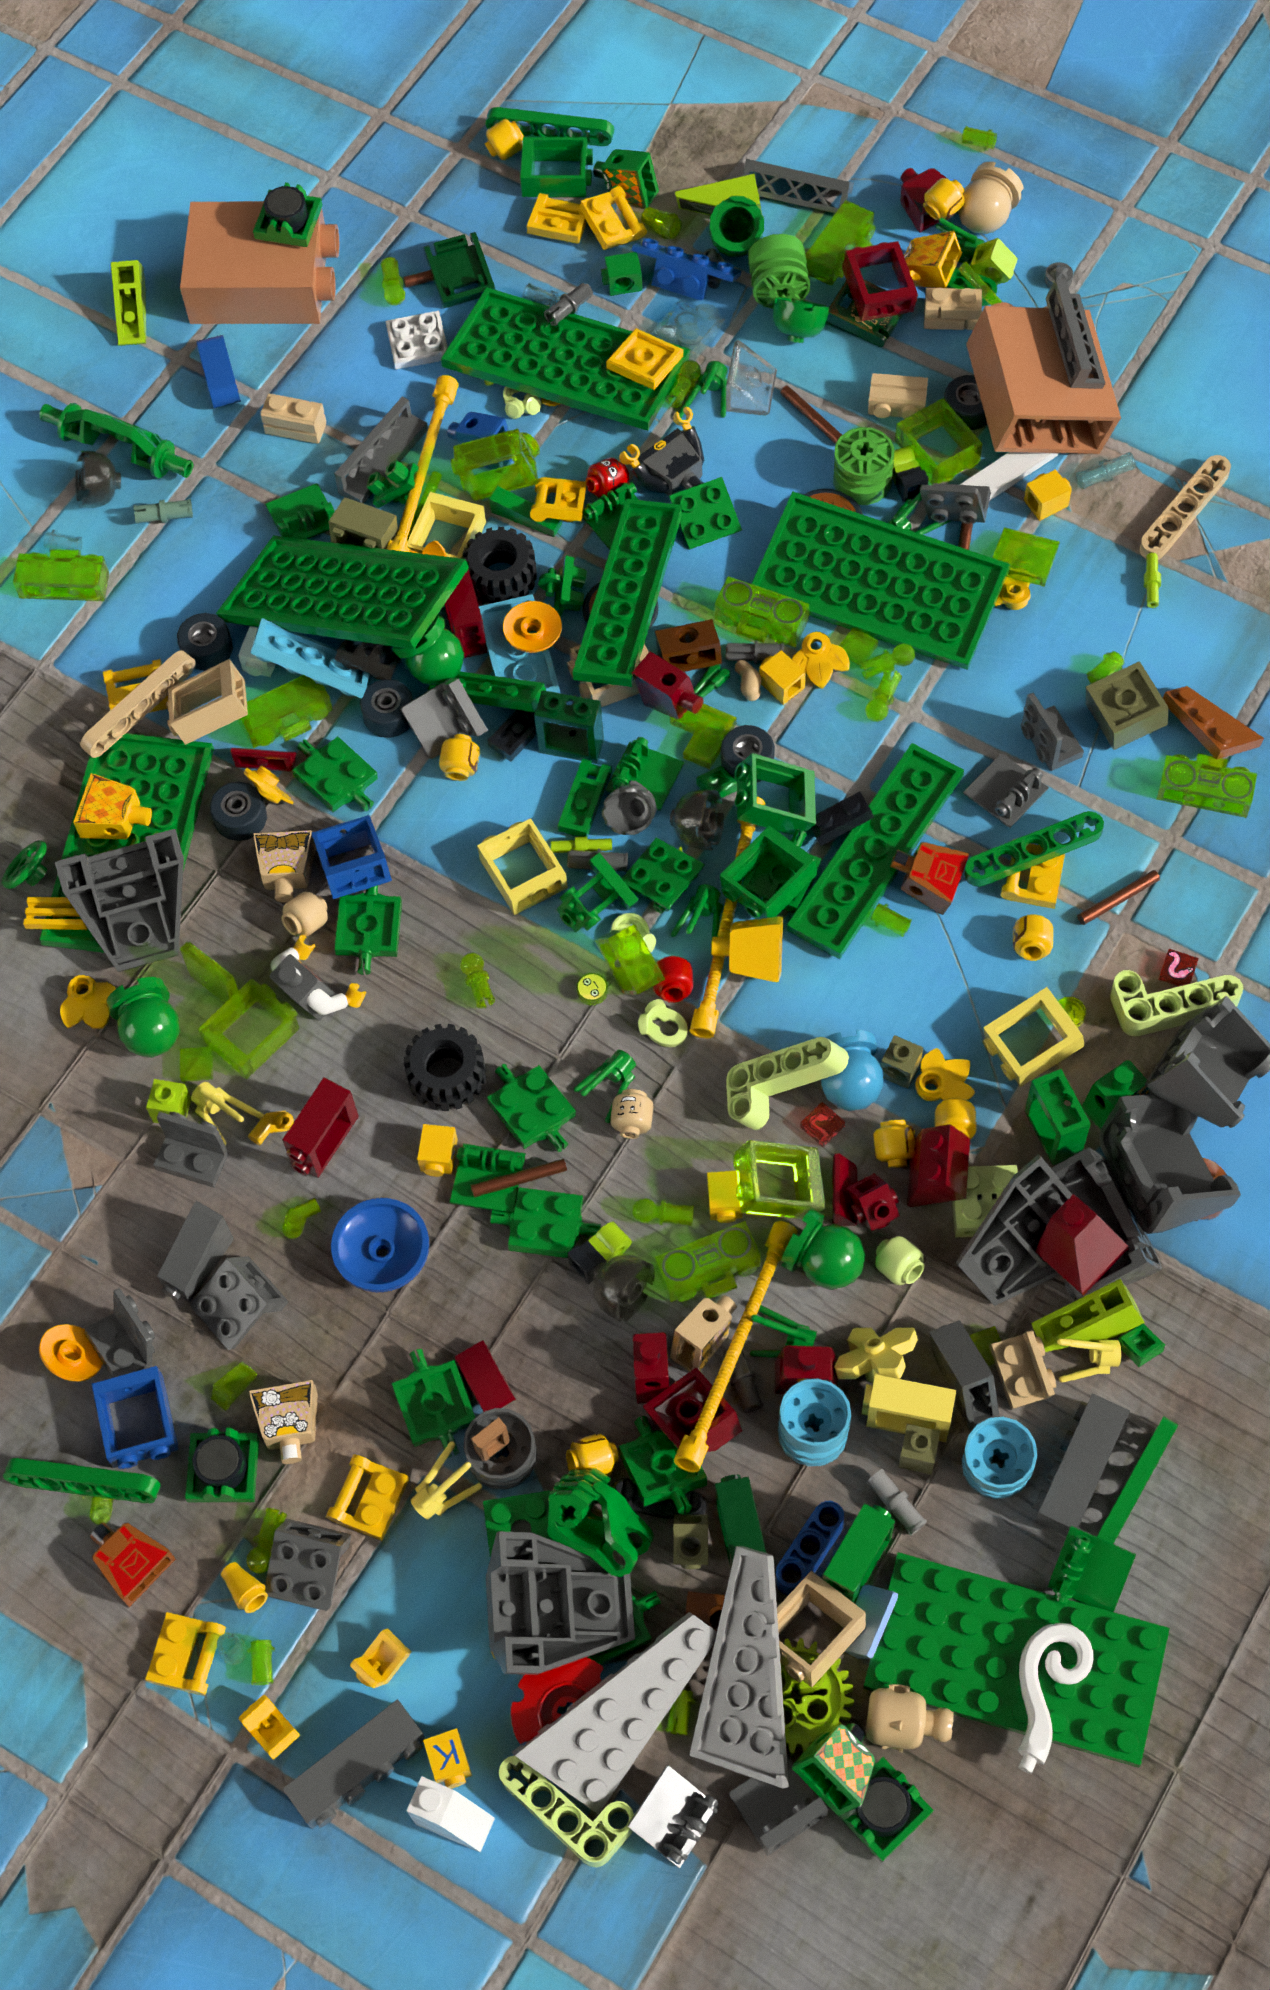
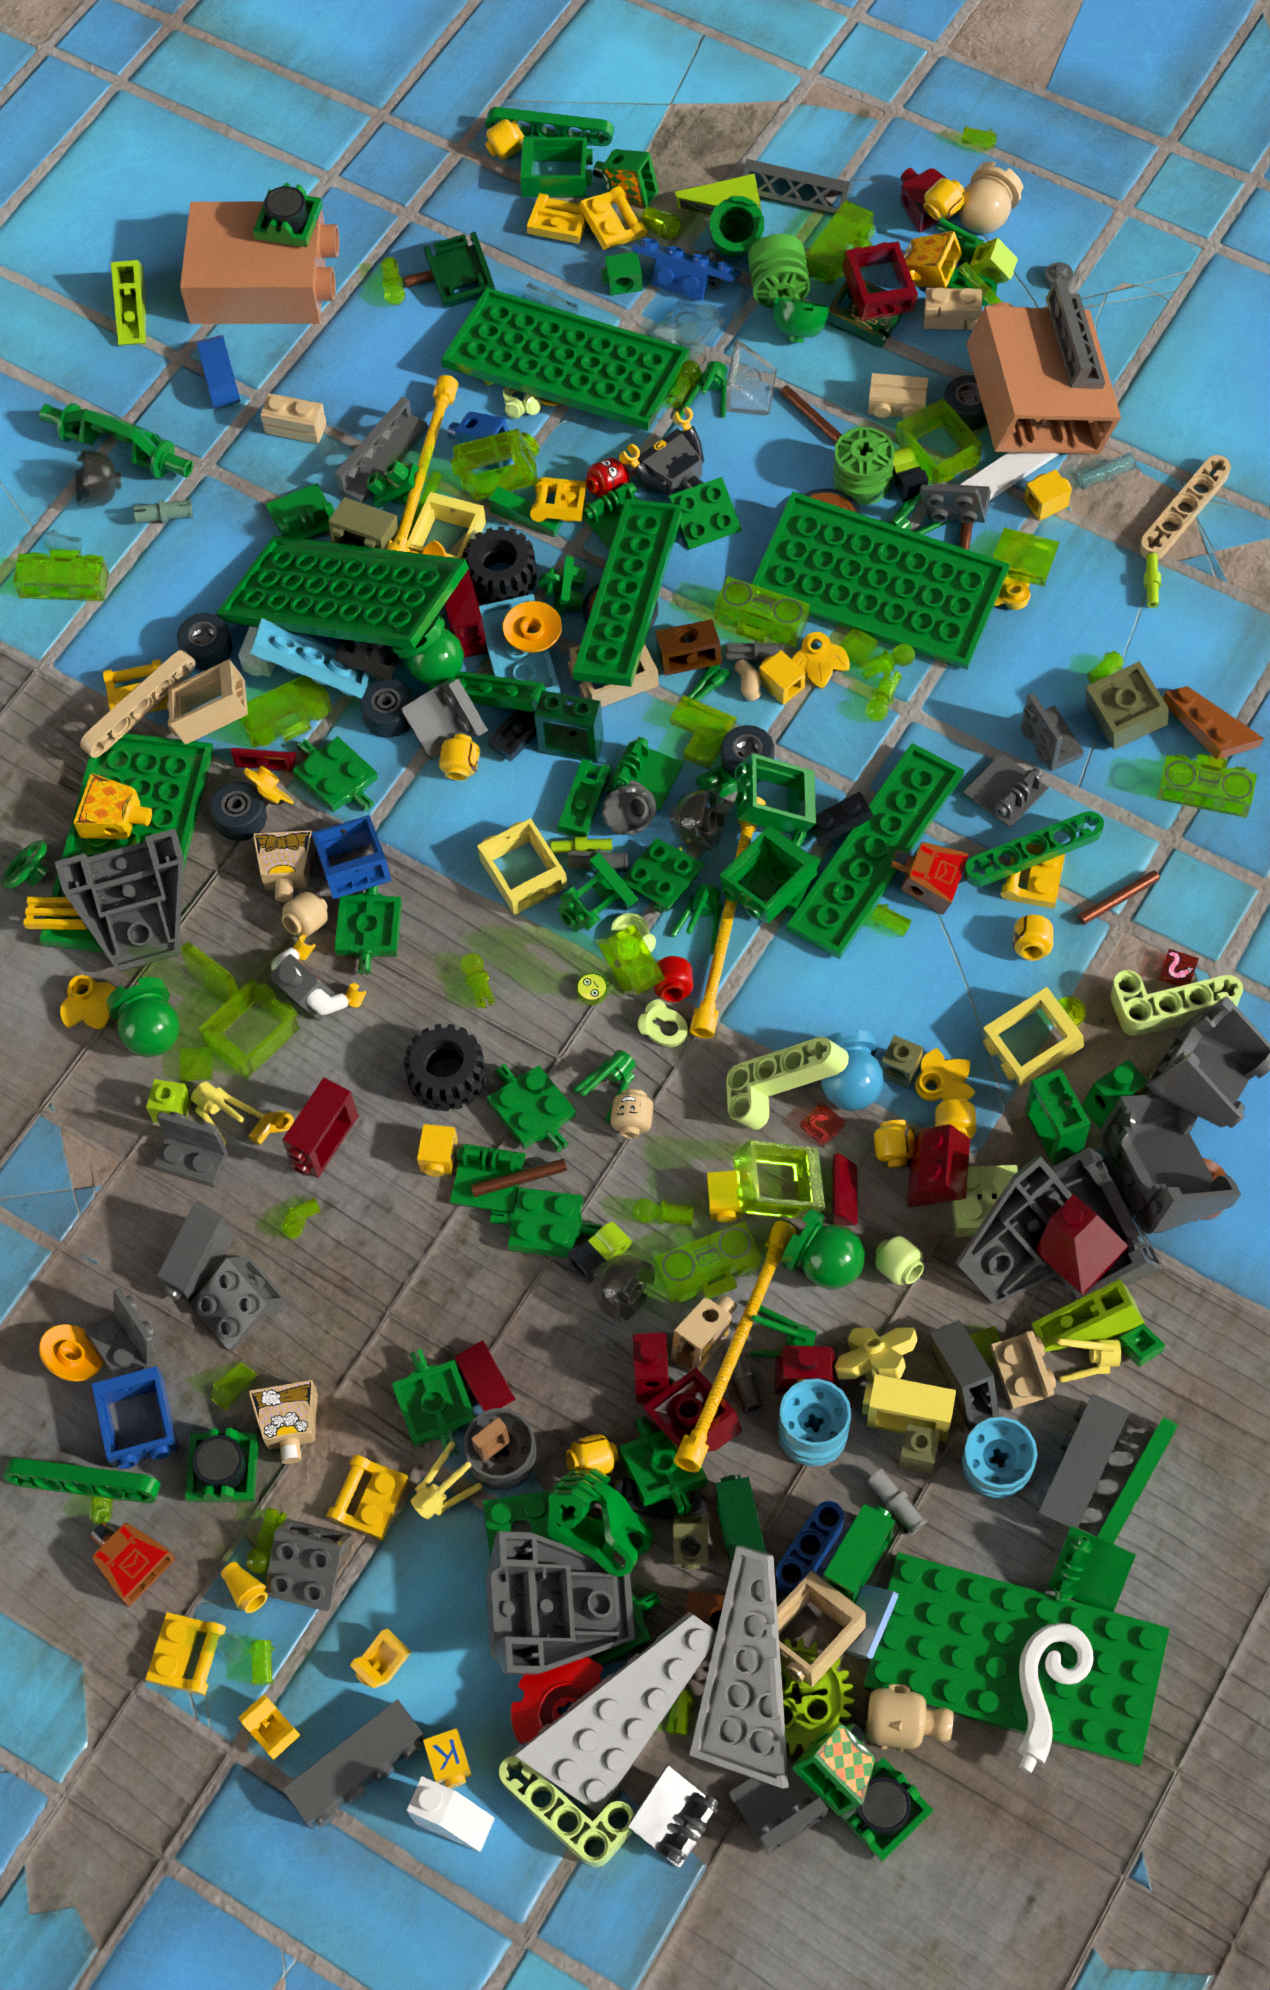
(378, 1226): blue dish -> none
(416, 339): white tile -> none
(568, 304): dark grey axle -> none
(644, 358): yellow tile -> none
(665, 687): dark red torso -> none
(753, 948): yellow torso -> none
(873, 1202): dark red brick -> none

